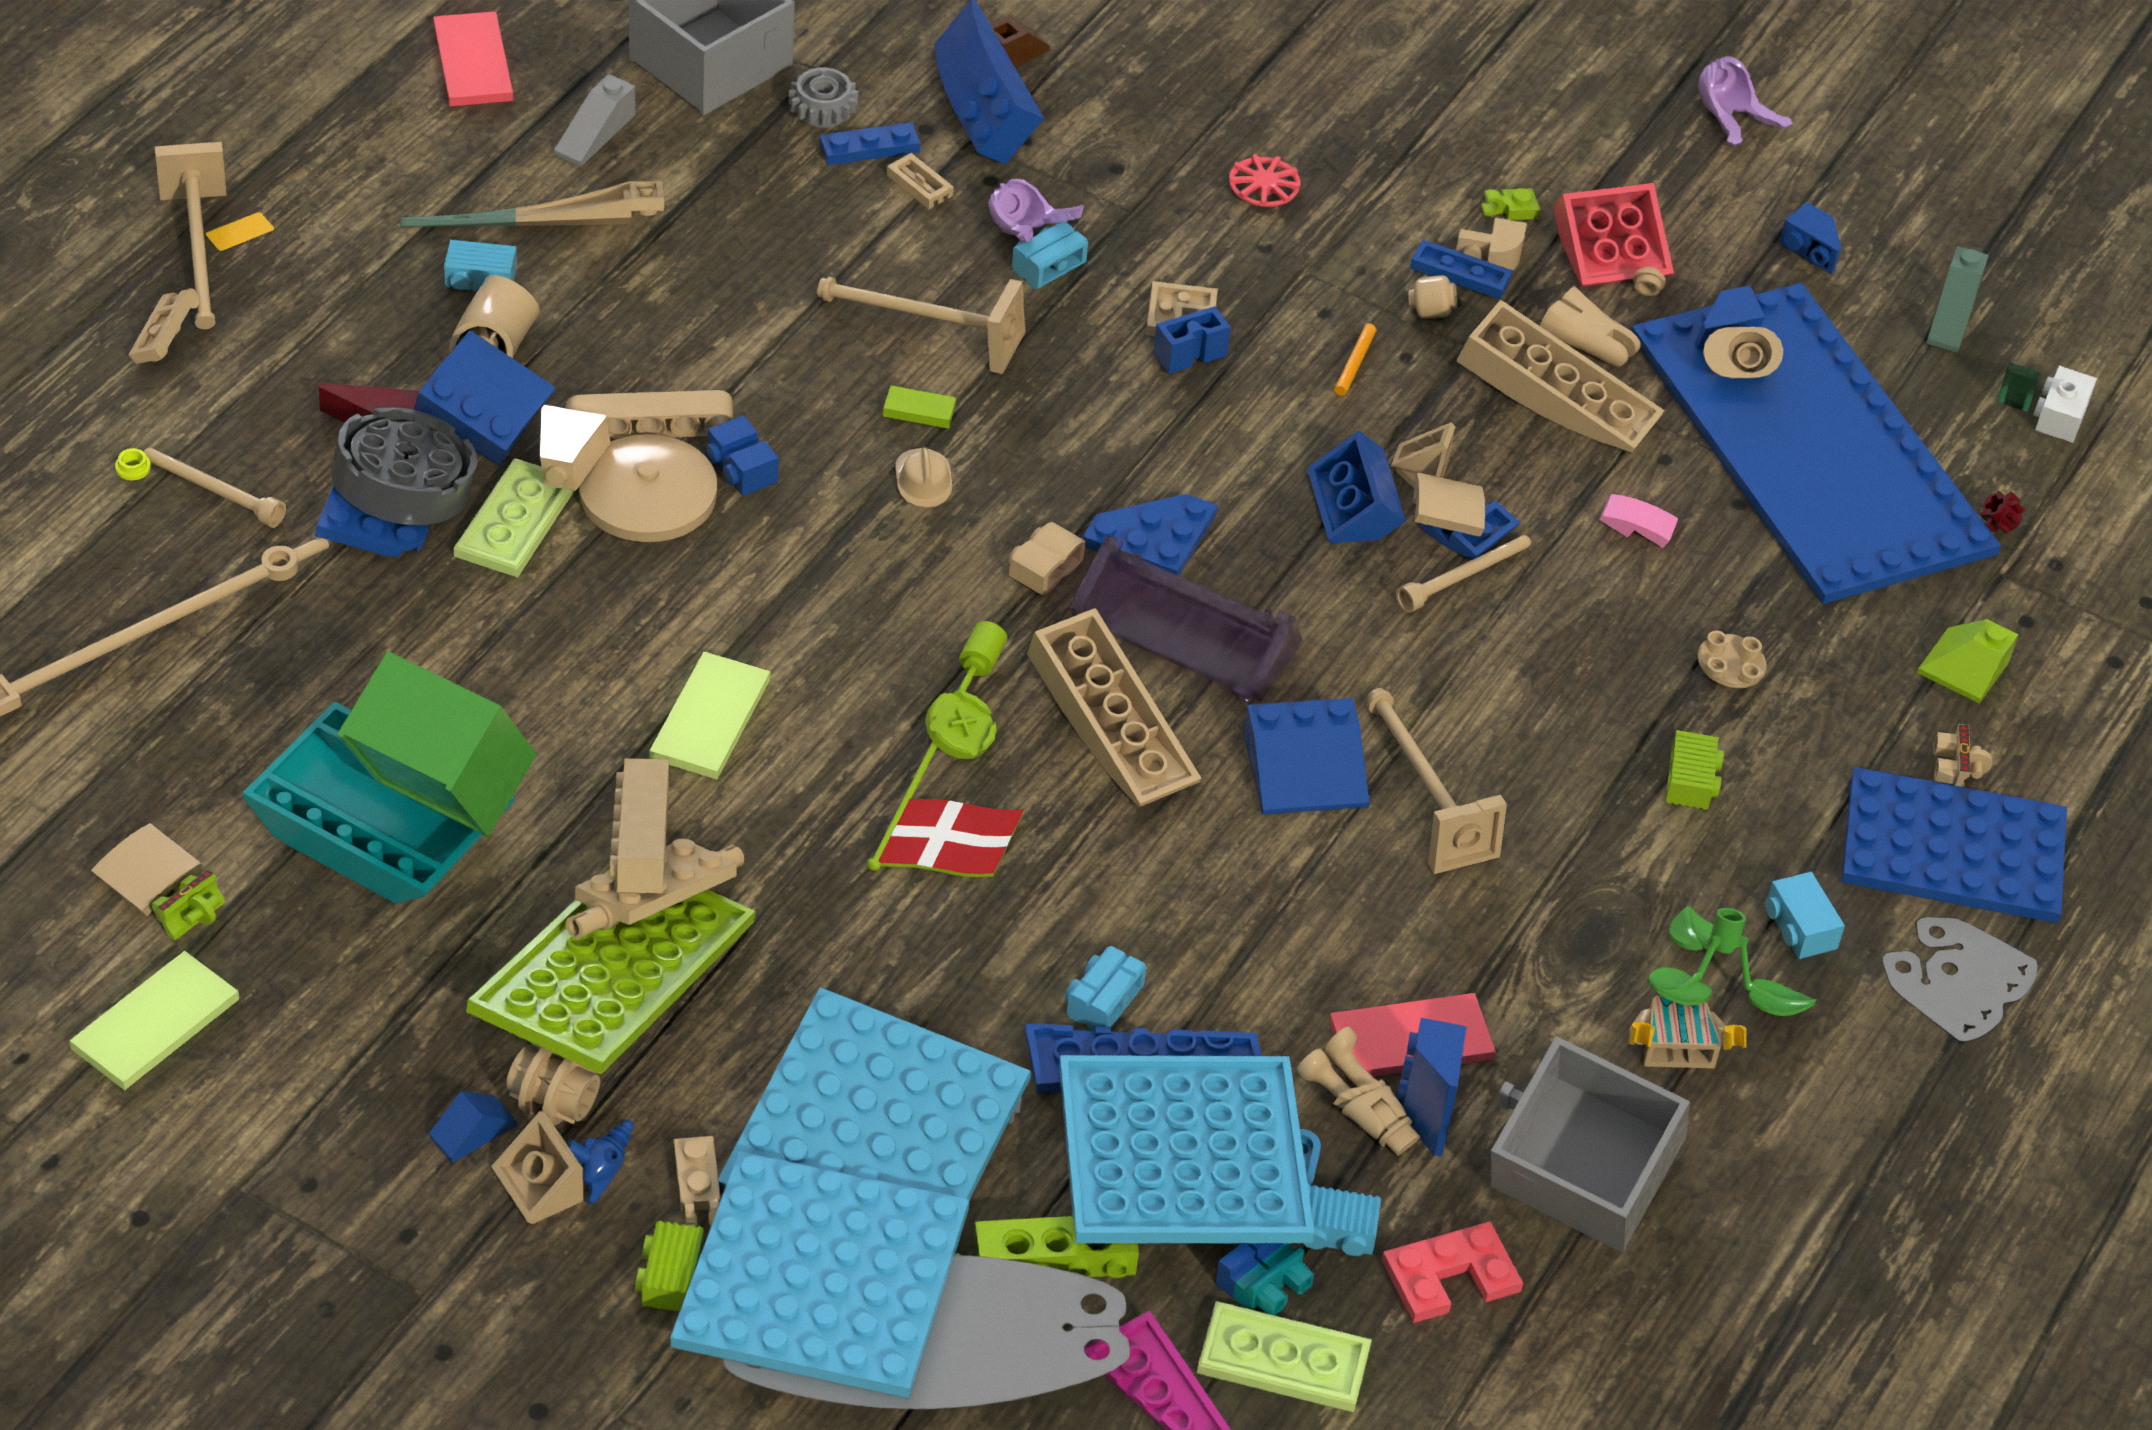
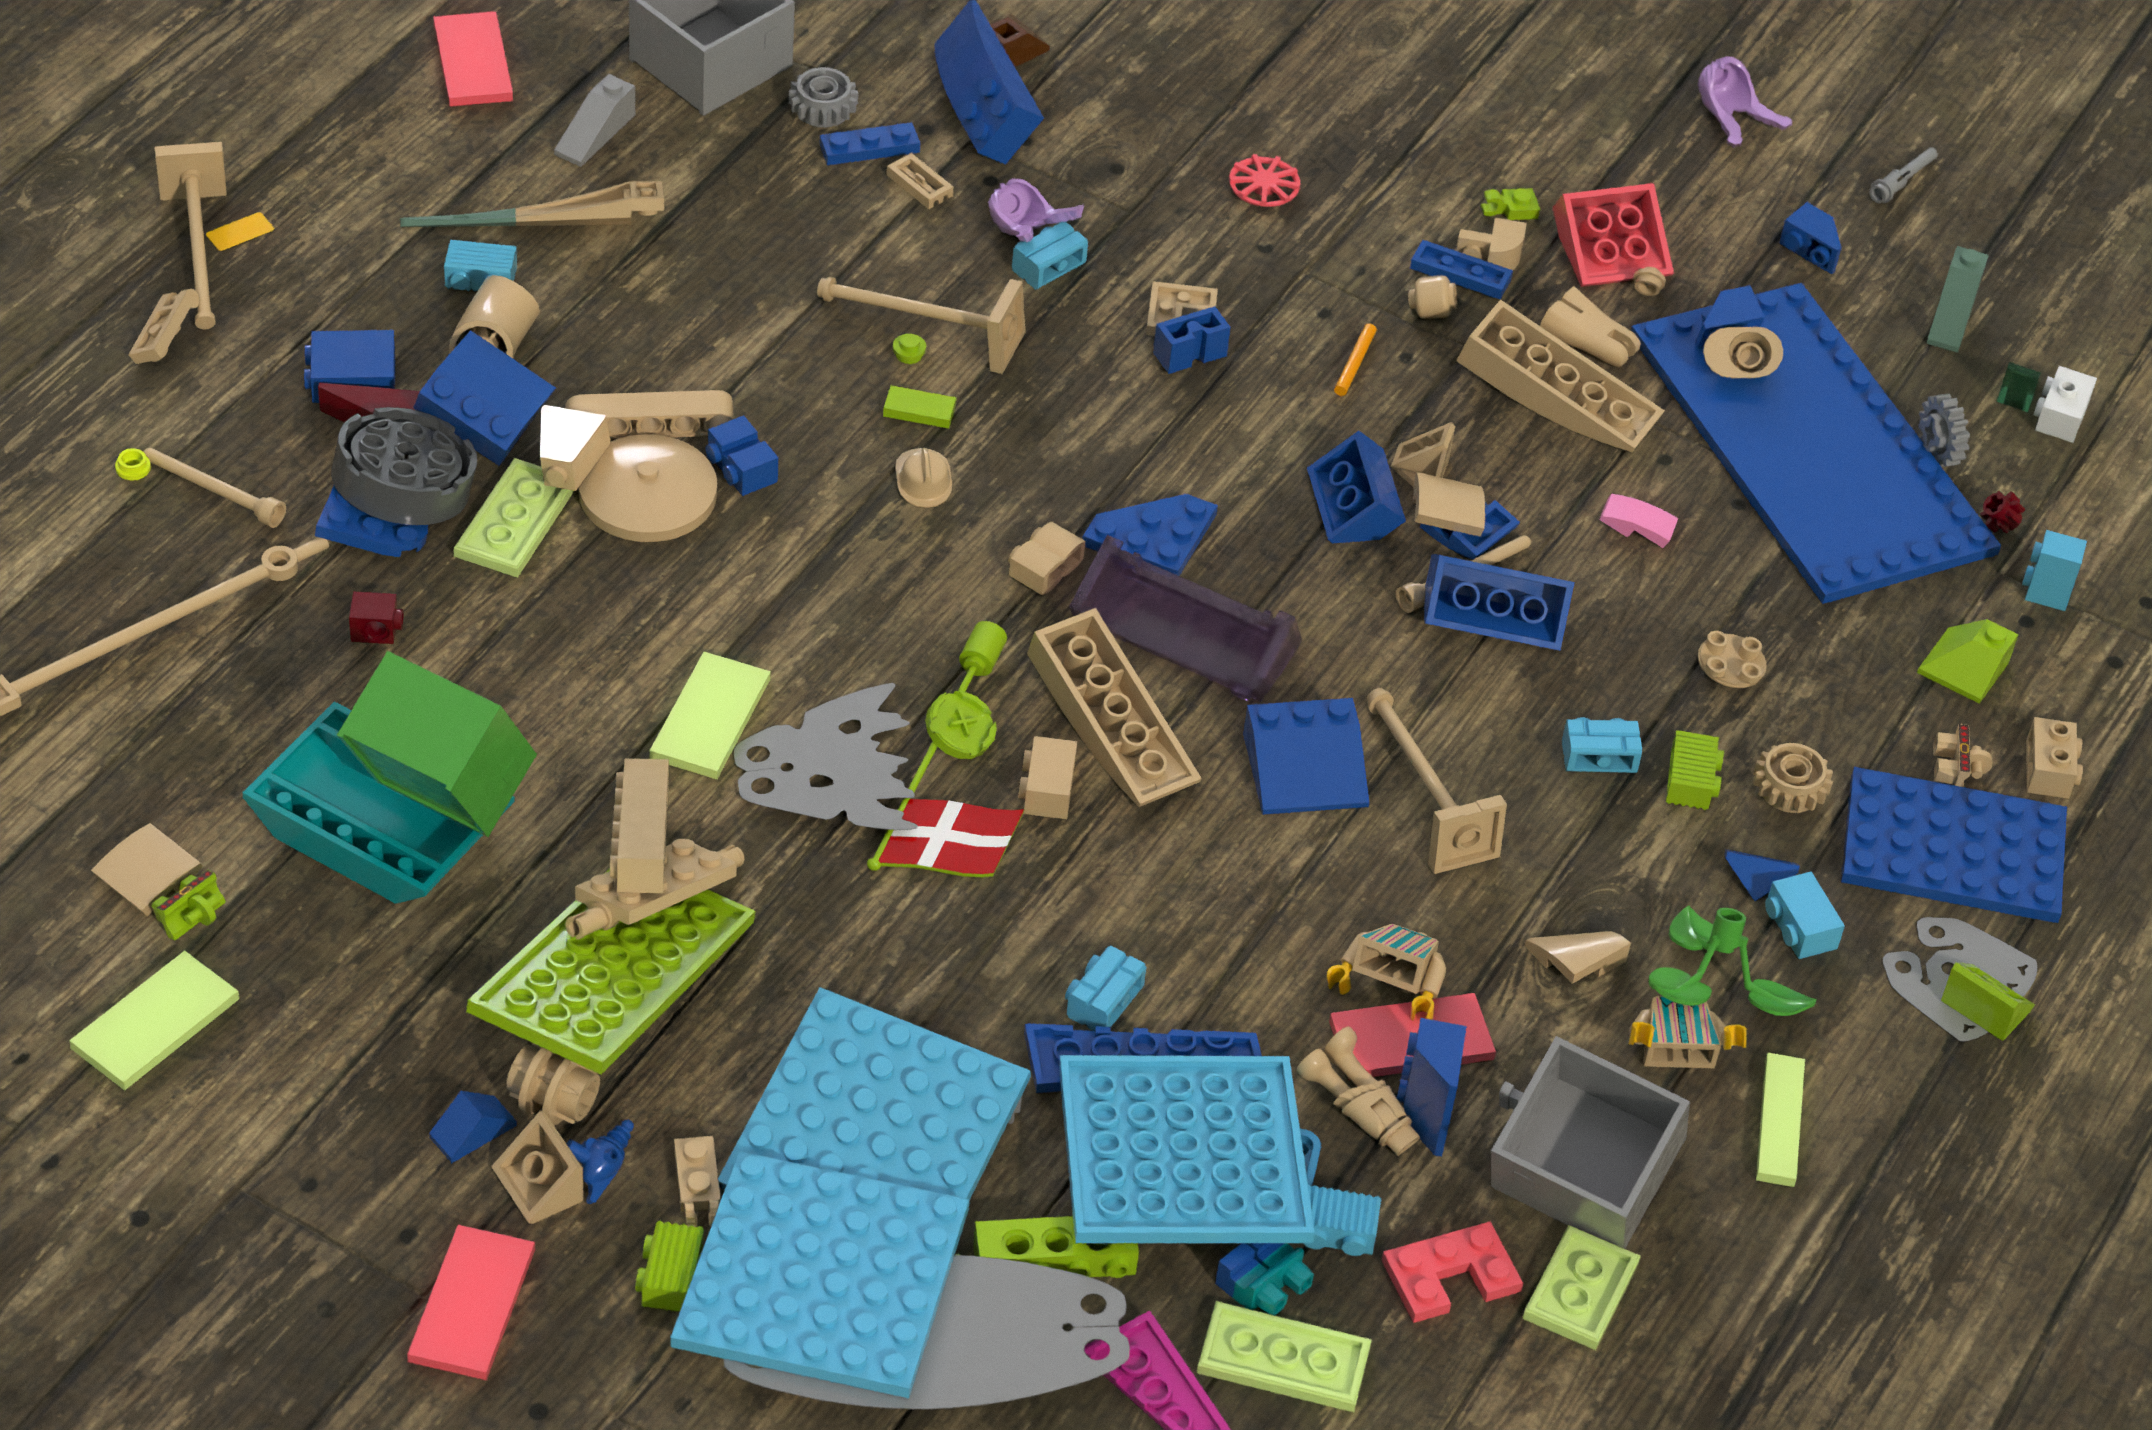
(350, 359): none -> blue brick
(374, 617): none -> dark red brick
(471, 1302): none -> coral tile
(822, 749): none -> light grey piece
(909, 348): none -> lime plate
(1049, 777): none -> tan brick
(1397, 958): none -> tan torso
(1497, 601): none -> blue slope
(1580, 953): none -> tan slope
(1581, 1287): none -> yellowish green tile
(1601, 745): none -> medium azure brick
(1759, 871): none -> blue slope
(1780, 1120): none -> yellowish green tile
(1792, 777): none -> tan gear
(1883, 189): none -> light grey pin
(1944, 429): none -> light grey gear
(1985, 1000): none -> lime slope
(2053, 757): none -> tan brick
(2054, 570): none -> medium azure brick

